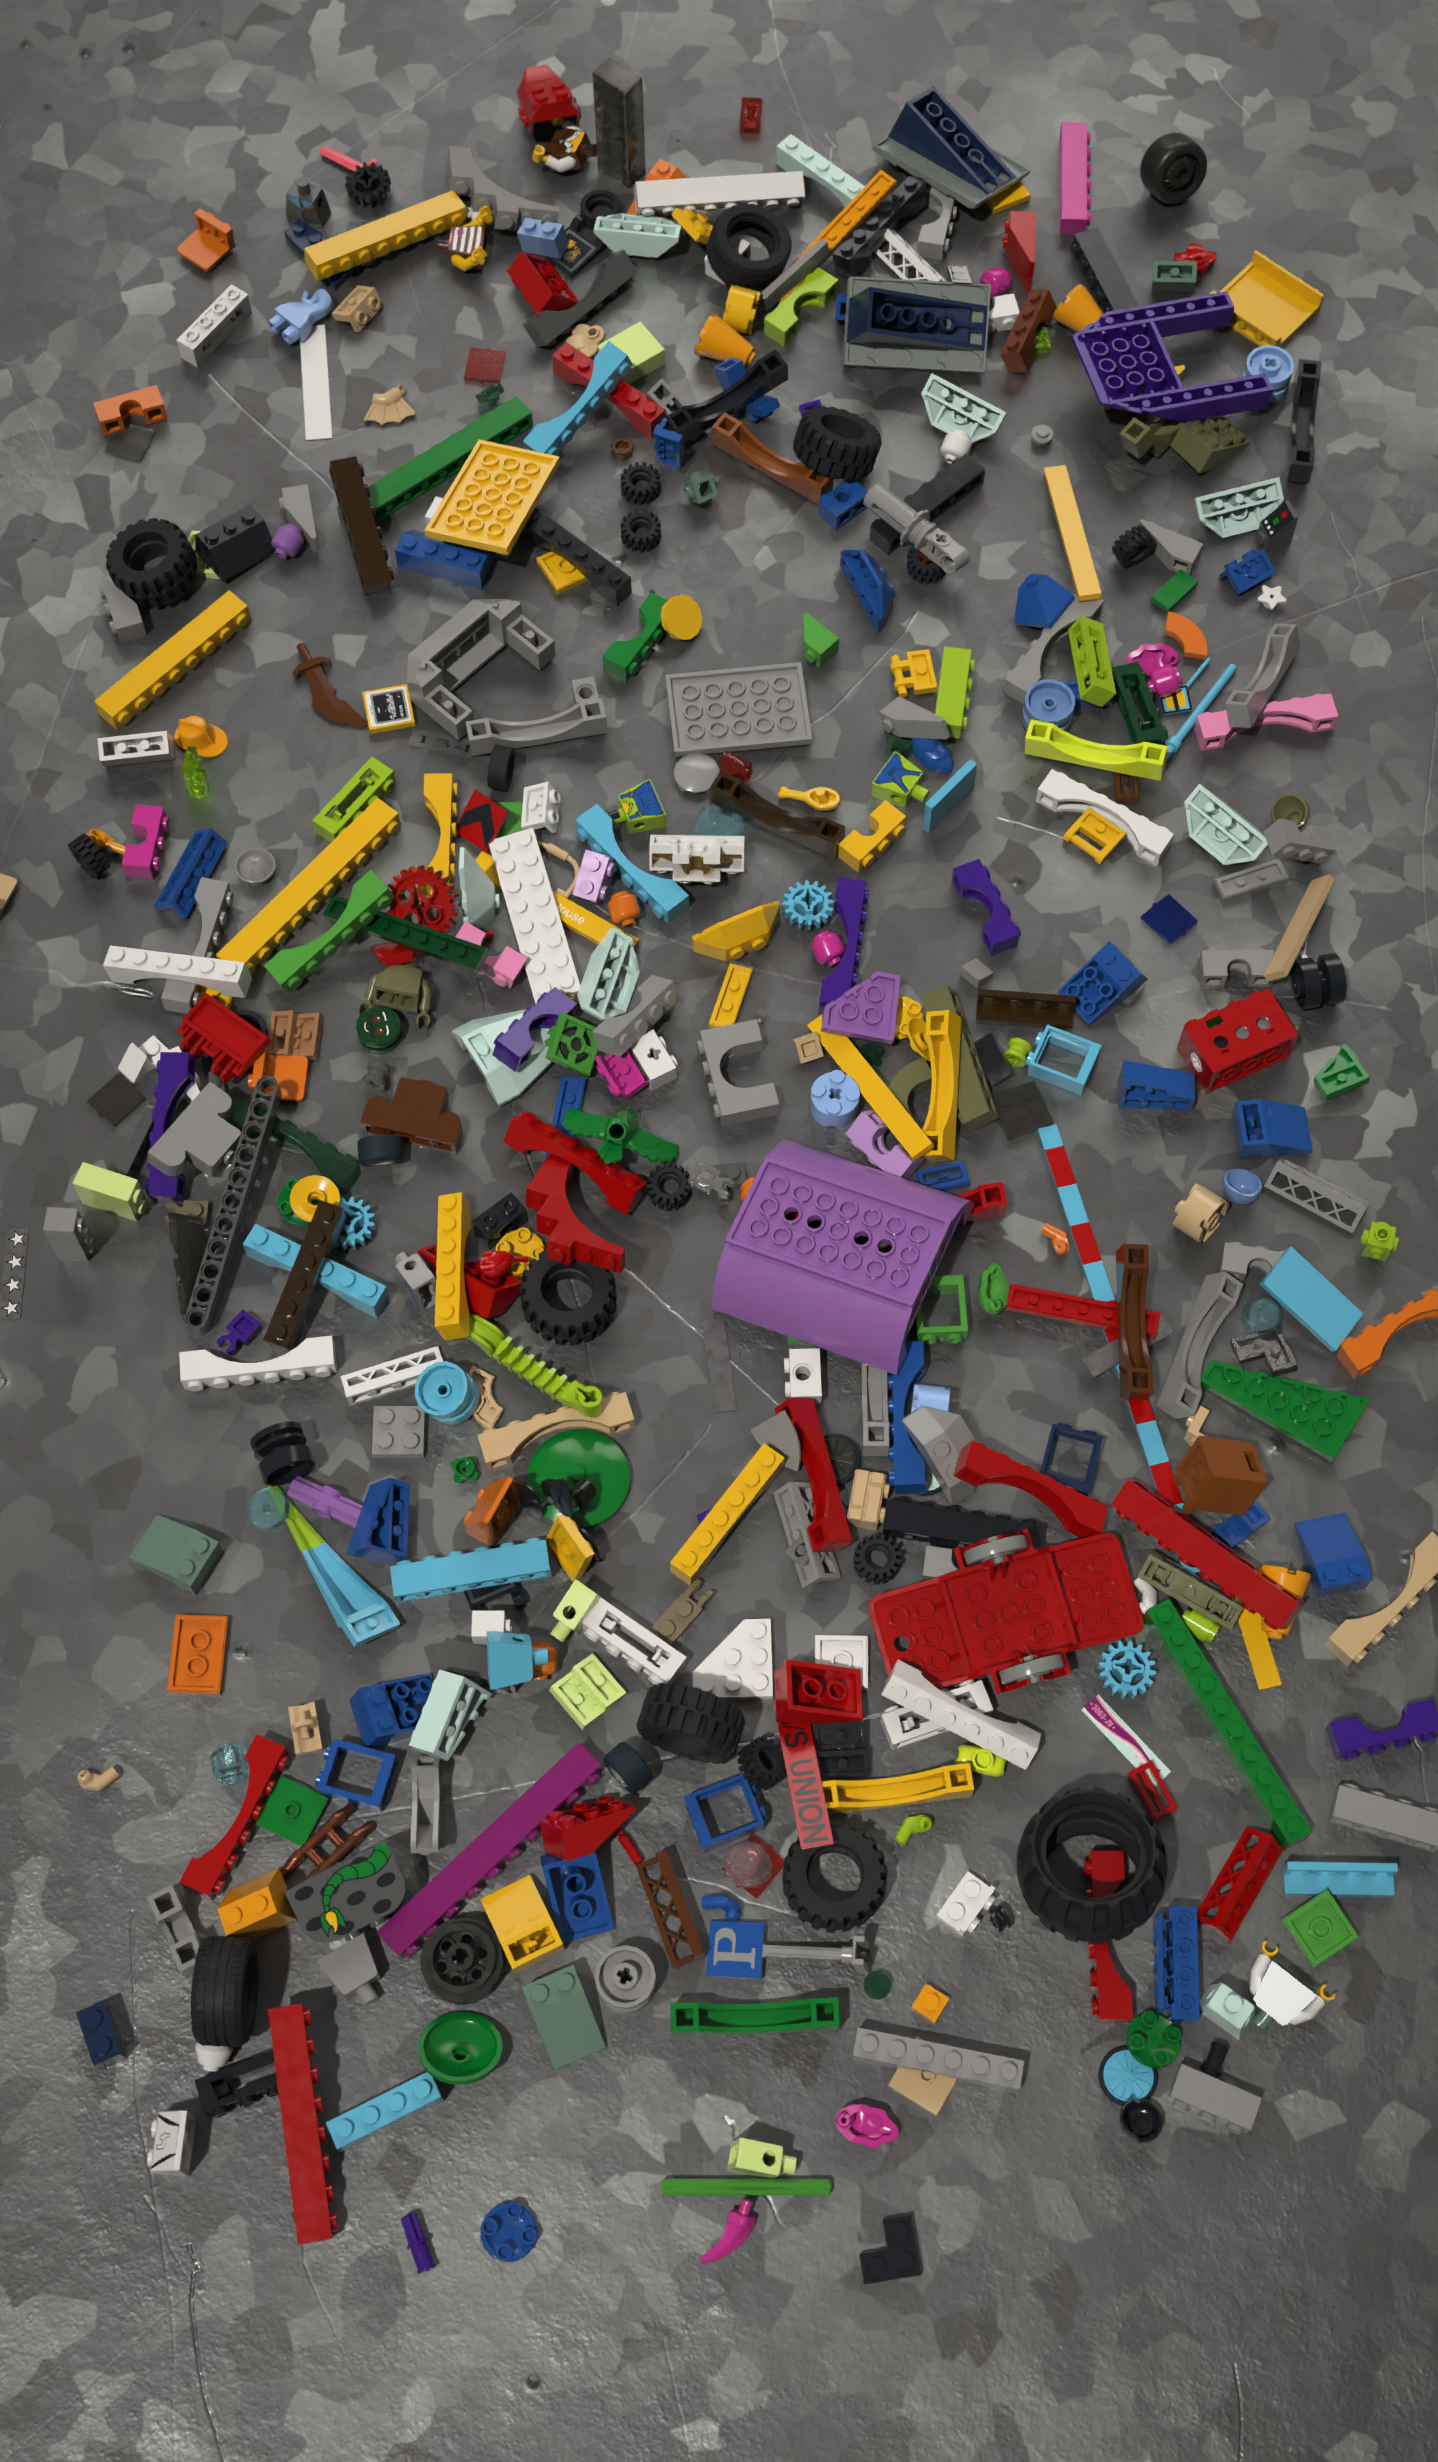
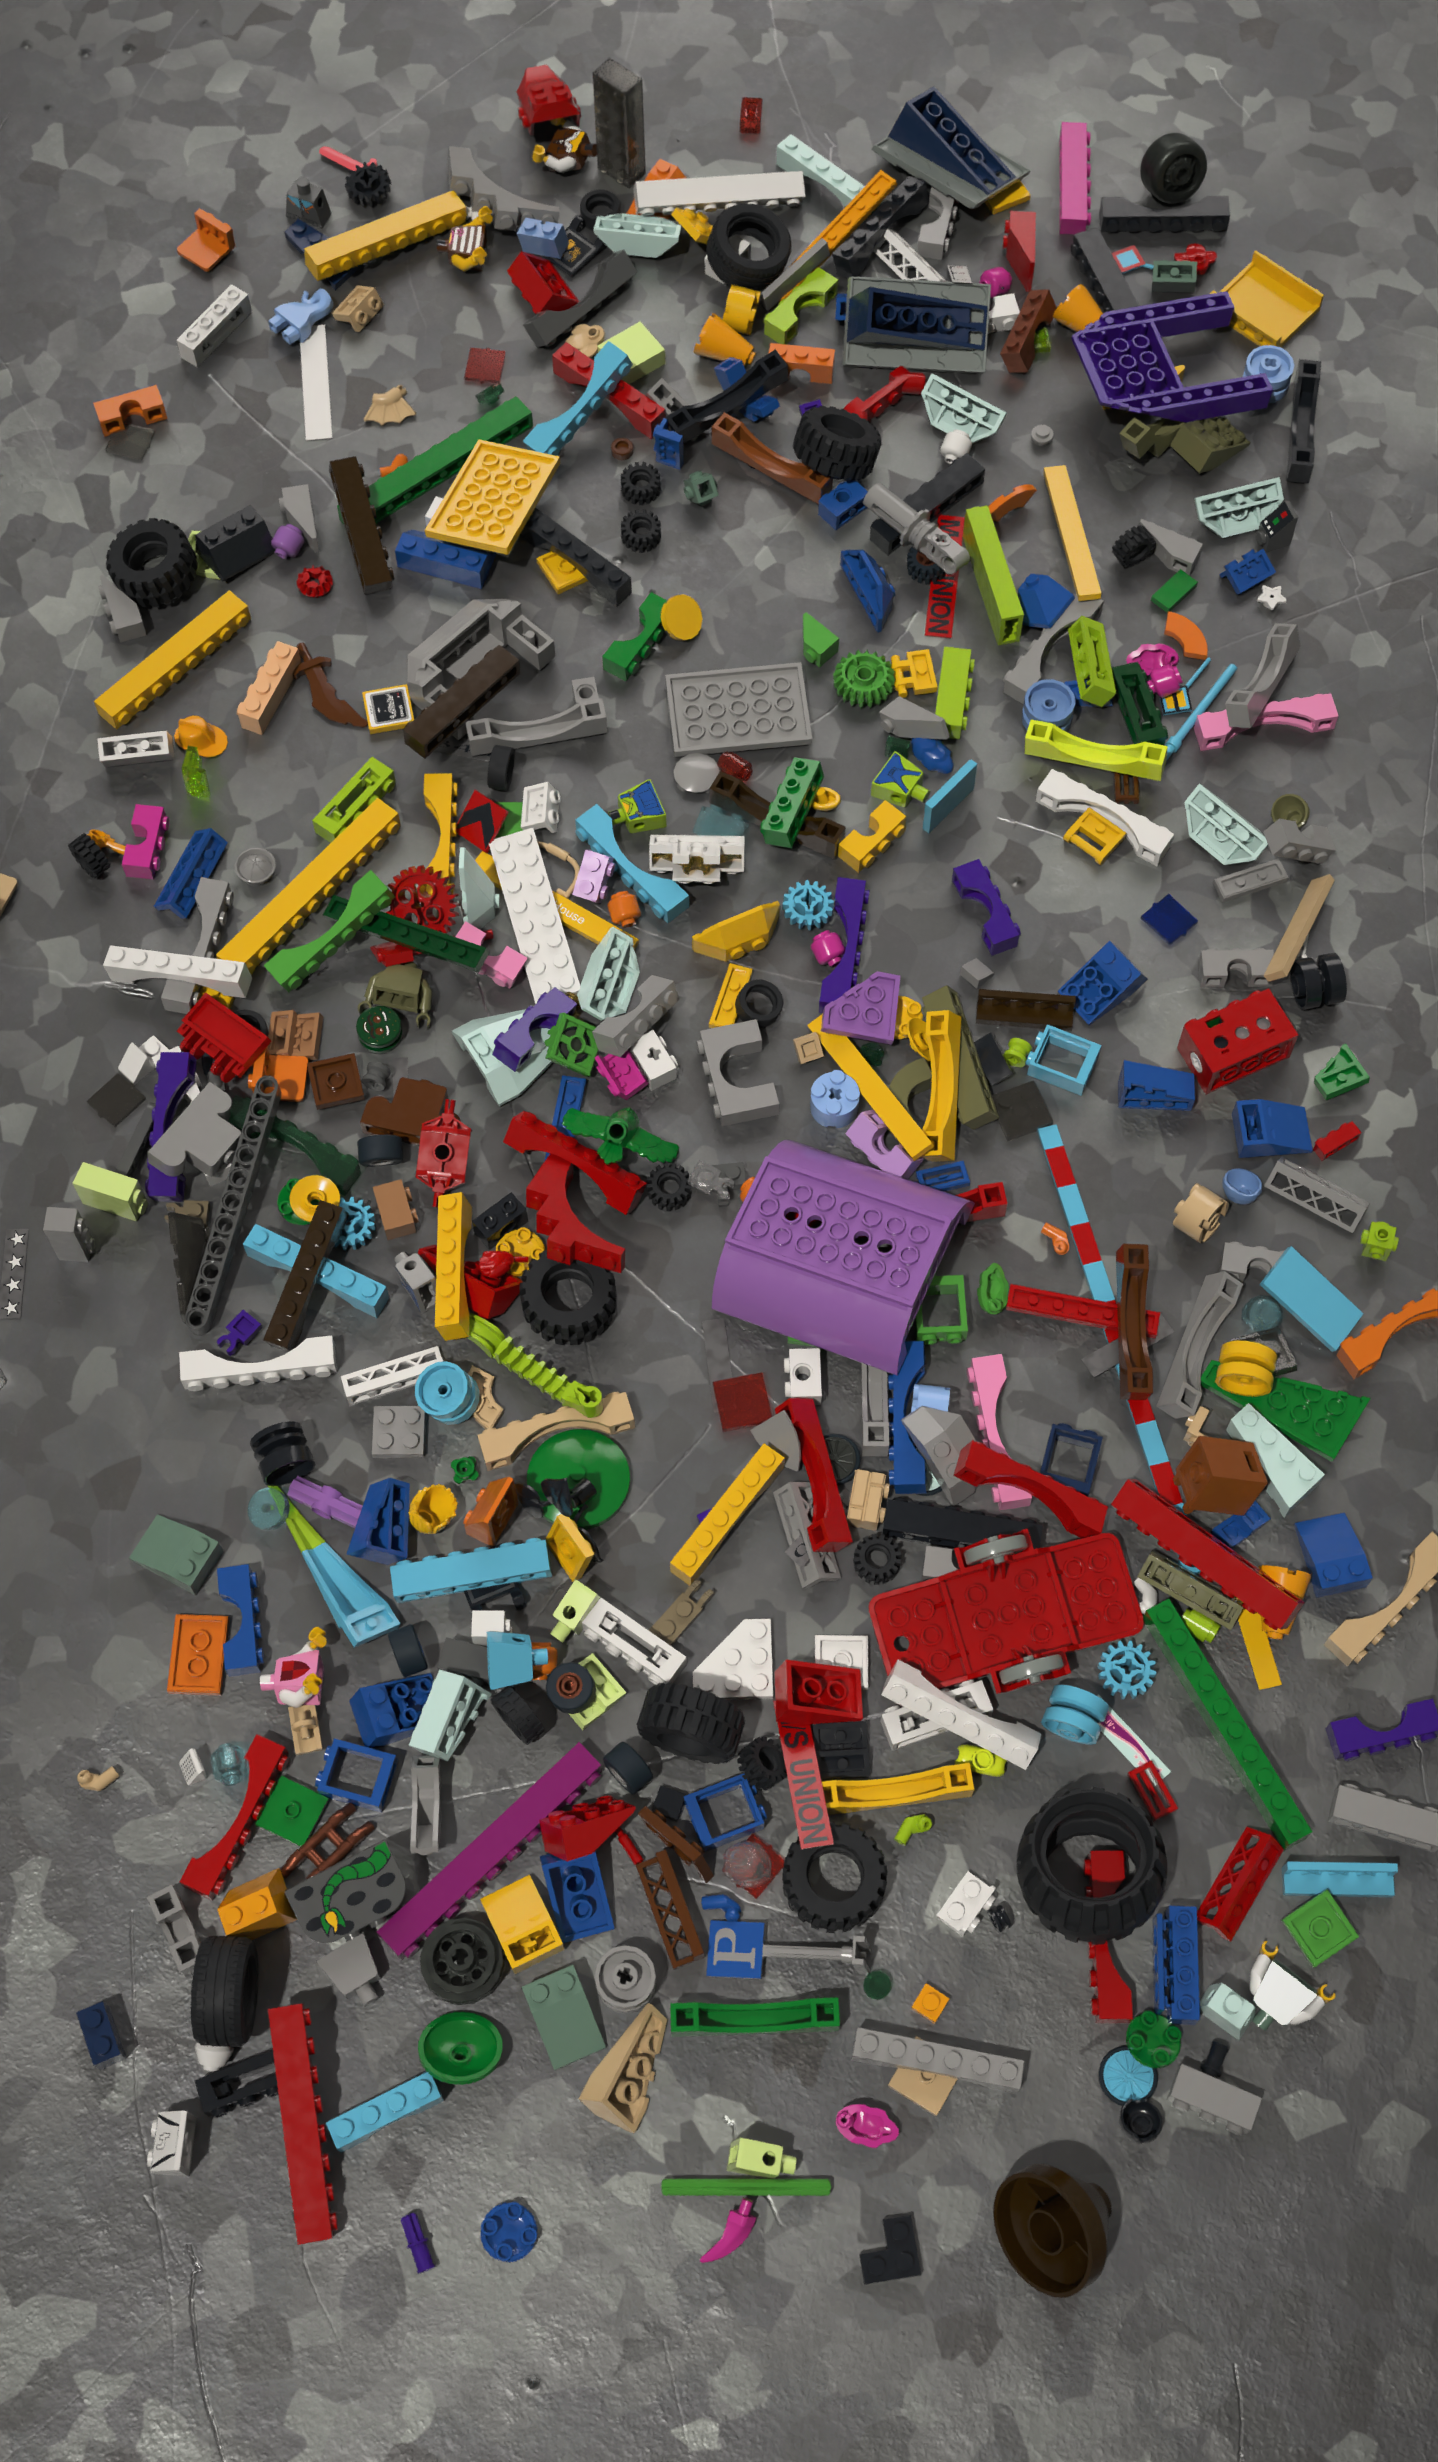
(192, 1767): none -> white slope
(242, 1652): none -> blue arch
(269, 688): none -> light nougat brick
(299, 1676): none -> torso
(311, 588): none -> red gear
(335, 1081): none -> reddish brown plate
(395, 1210): none -> medium nougat piece
(399, 460): none -> orange arm
(407, 1650): none -> black wheel
(432, 1509): none -> yellow hair
(449, 1172): none -> red plate
(461, 701): none -> dark brown brick
(517, 1715): none -> black tyre
(574, 1696): none -> black wheel
(622, 2078): none -> tan wedge
(669, 1803): none -> black tile
(675, 1837): none -> reddish brown wing
(742, 1401): none -> clear red tile
(769, 990): none -> black tyre
(792, 802): none -> green brick
(816, 361): none -> orange arch
(877, 682): none -> bright green gear
(900, 383): none -> red plate
(943, 592): none -> red sticker
(989, 1380): none -> bright pink arch
(993, 575): none -> lime brick
(1016, 499): none -> orange tile
(1053, 2228): none -> dark brown cone
(1075, 1714): none -> medium azure wheel
(1125, 216): none -> black arch
(1129, 259): none -> piece
(1246, 1368): none -> yellow wheel
(1287, 1470): none -> light aqua wedge
(1336, 1140): none -> red piece

